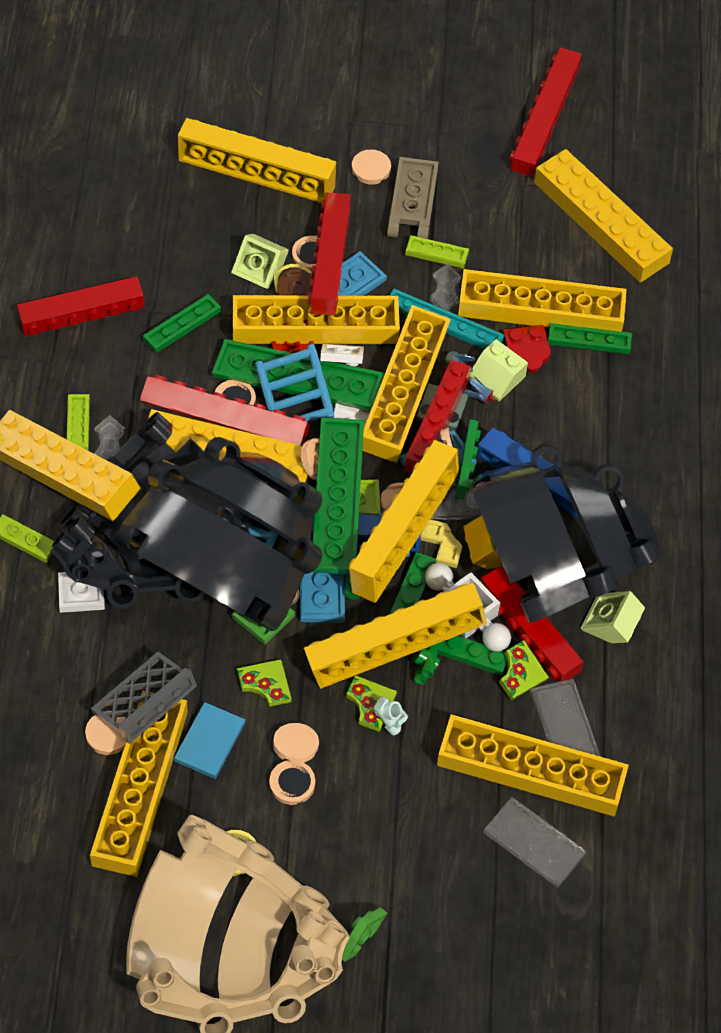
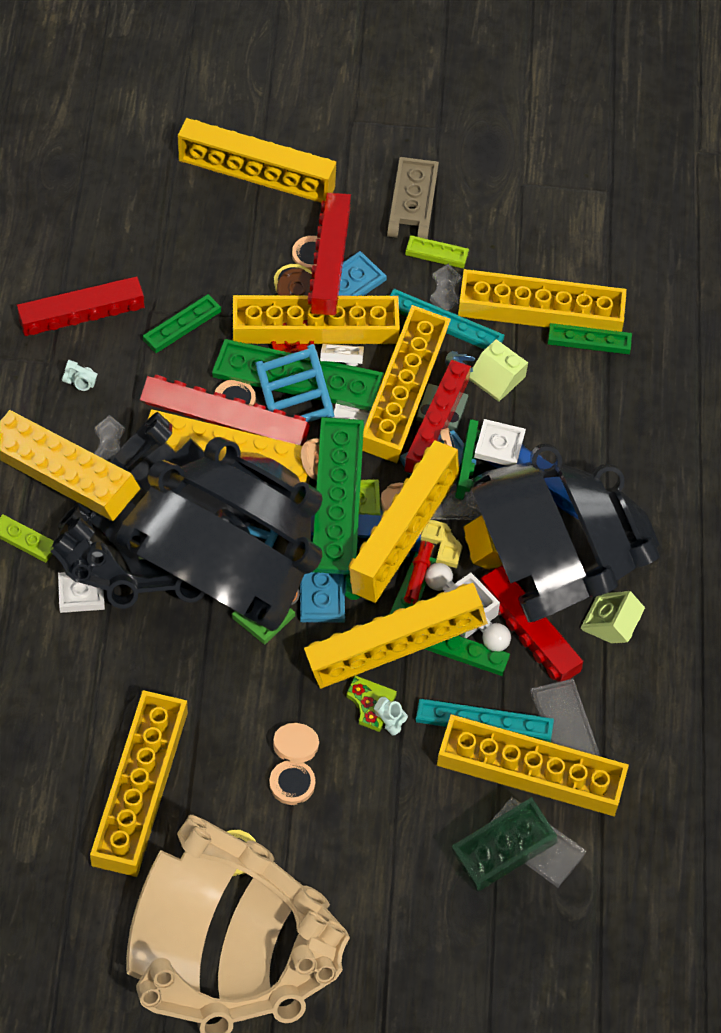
(78, 419): lime plate -> none
(81, 377): none -> light aqua plate
(103, 737): light nougat tile -> none
(155, 704): dark grey fence -> none
(209, 740): dark azure tile -> none
(259, 260): yellowish green slope -> none
(267, 680): lime tile -> none
(363, 929): bright green plate -> none
(371, 166): light nougat tile -> none
(421, 564): none -> red pin
(427, 662): green plate -> none
(439, 714): none -> teal tile
(483, 393): flat silver piece -> none
(499, 443): none -> white plate
(504, 844): none -> clear green brick
(523, 671): lime tile -> none
(529, 344): red plate -> none
(546, 112): red brick -> none
(603, 215): yellow brick -> none

